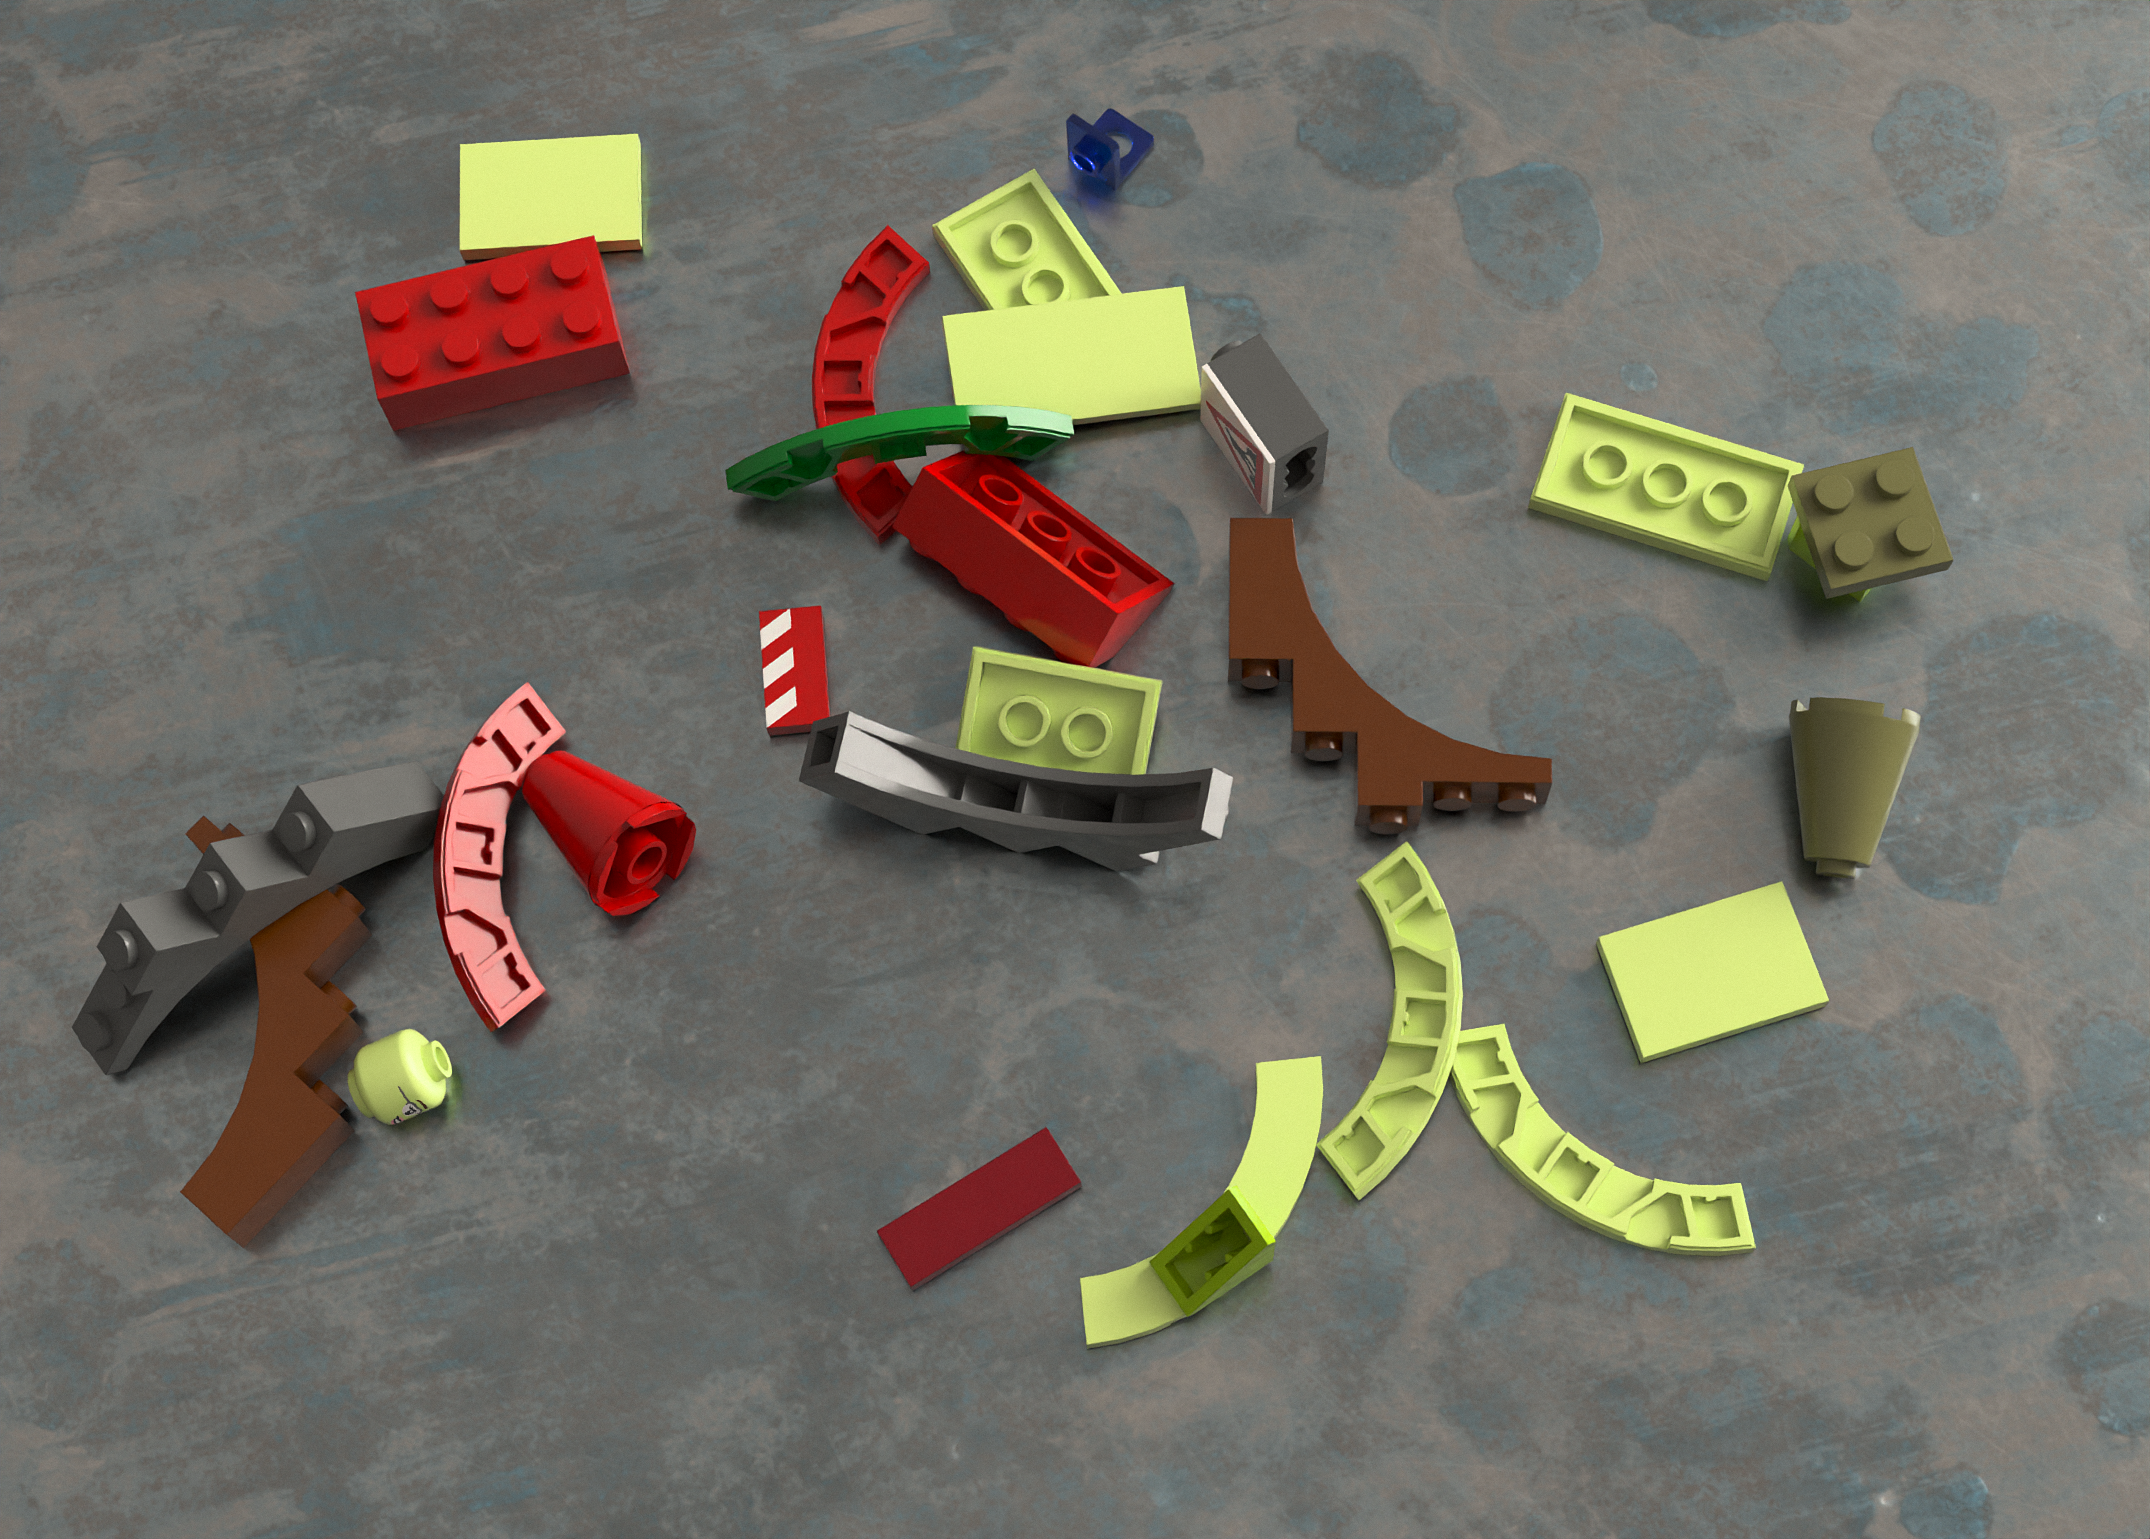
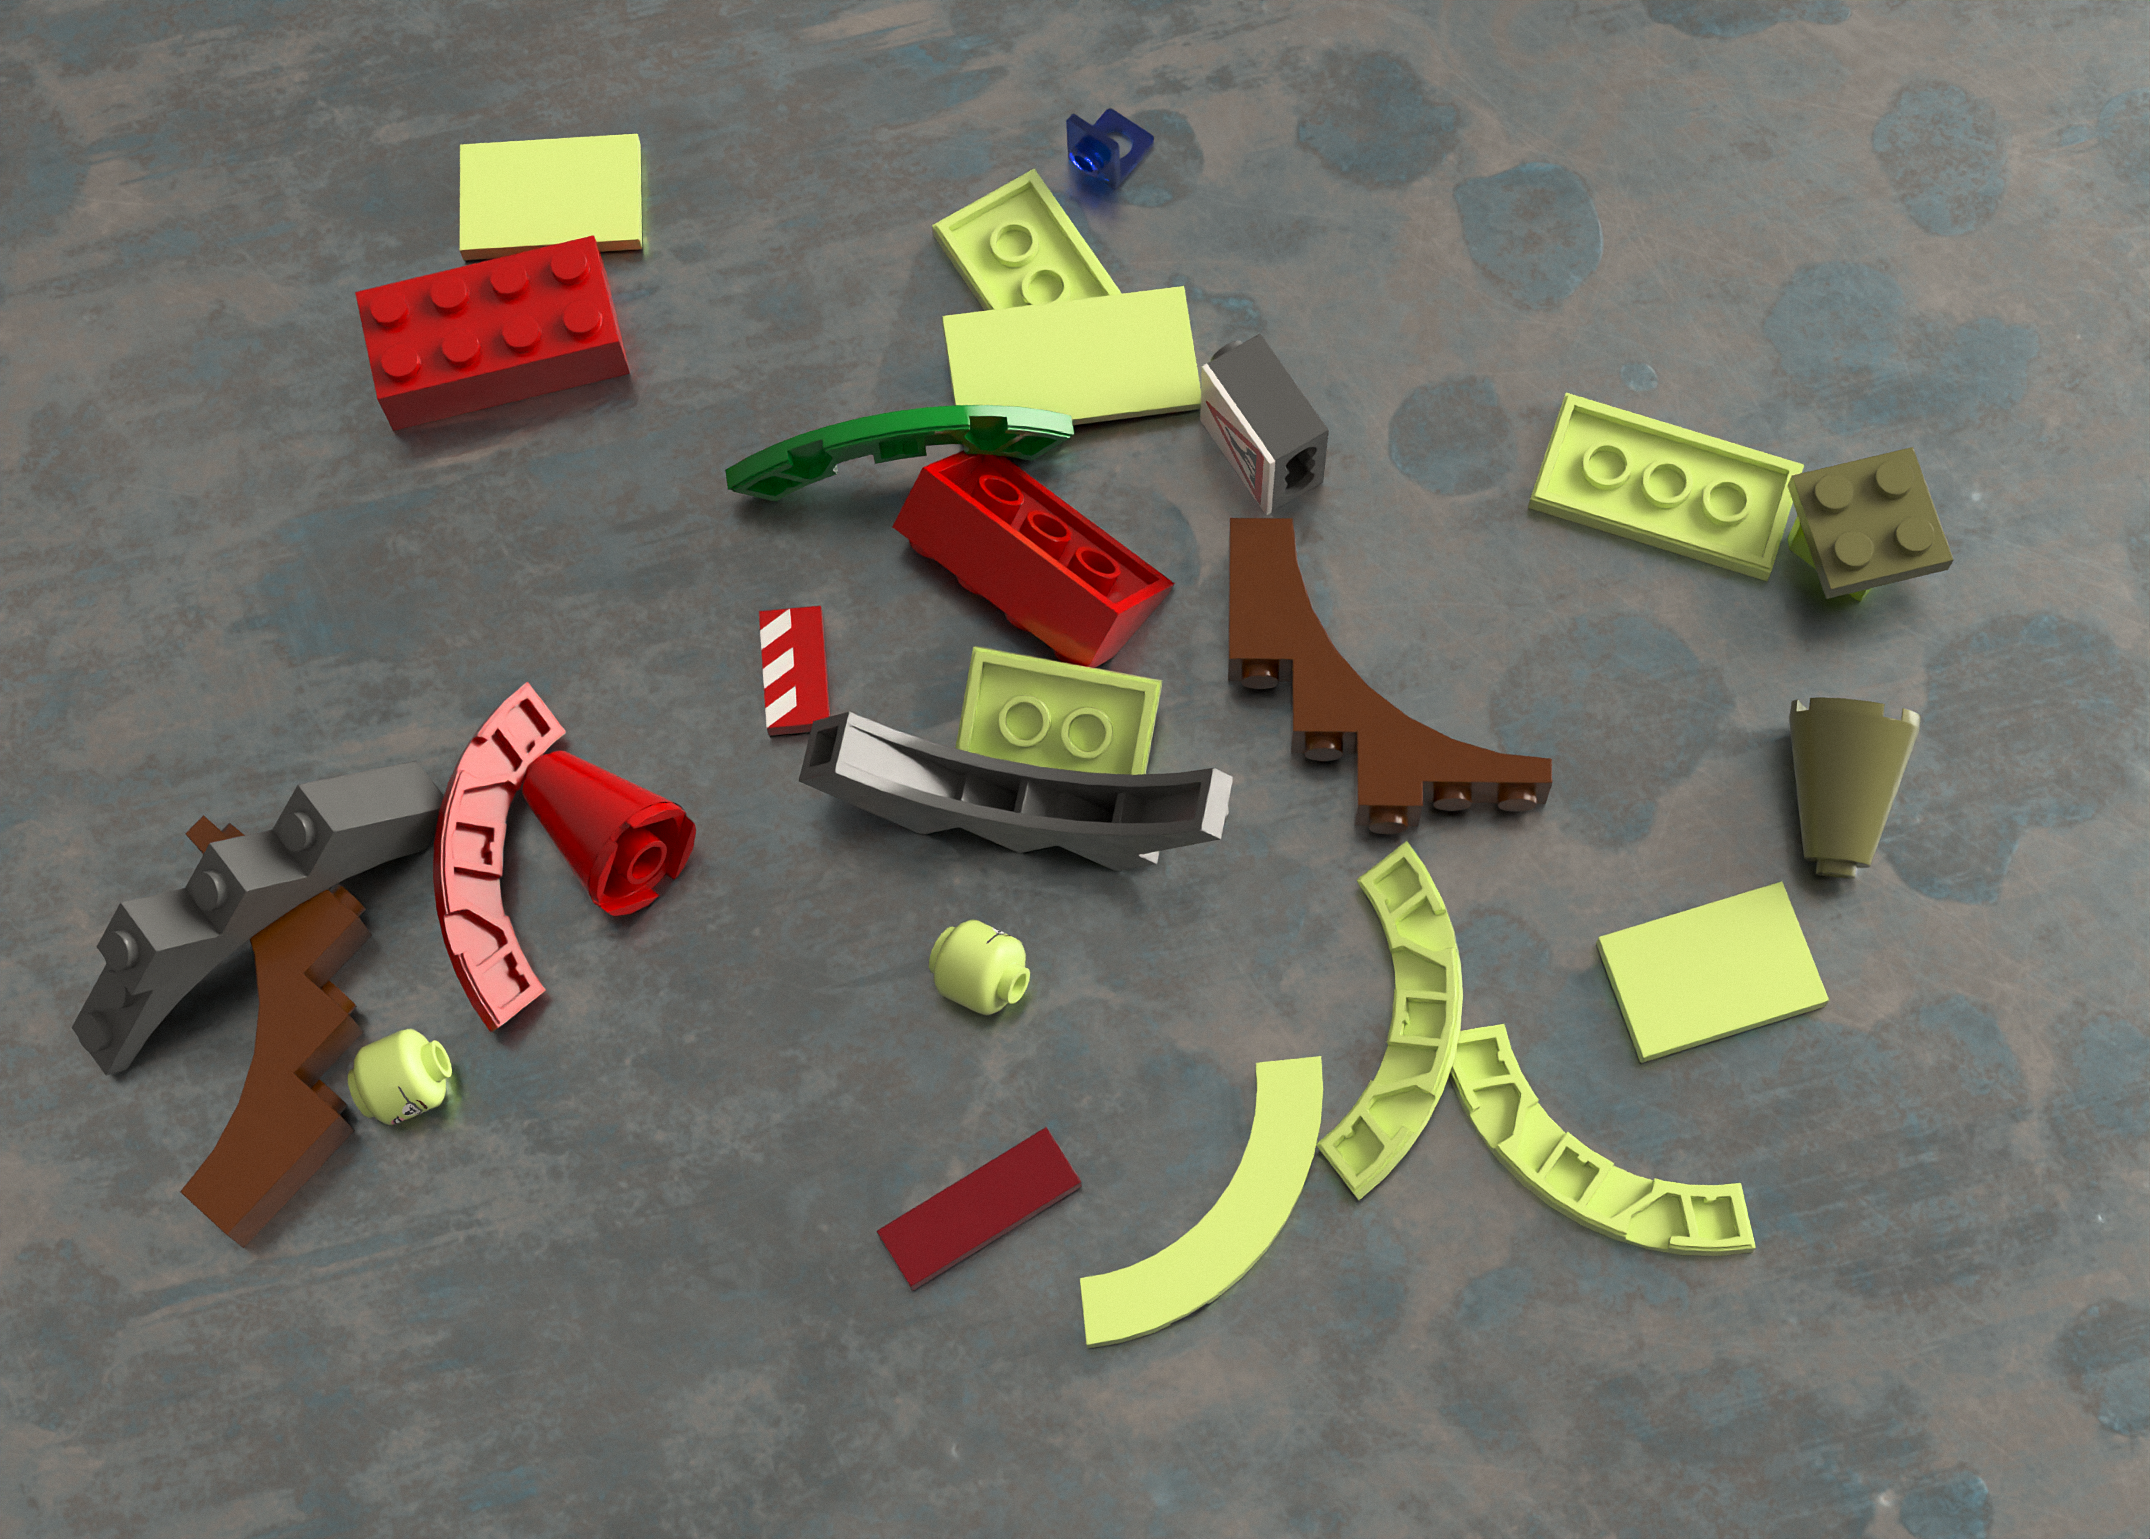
(847, 370): red tile -> none
(979, 967): none -> yellowish green head
(1214, 1252): lime slope -> none

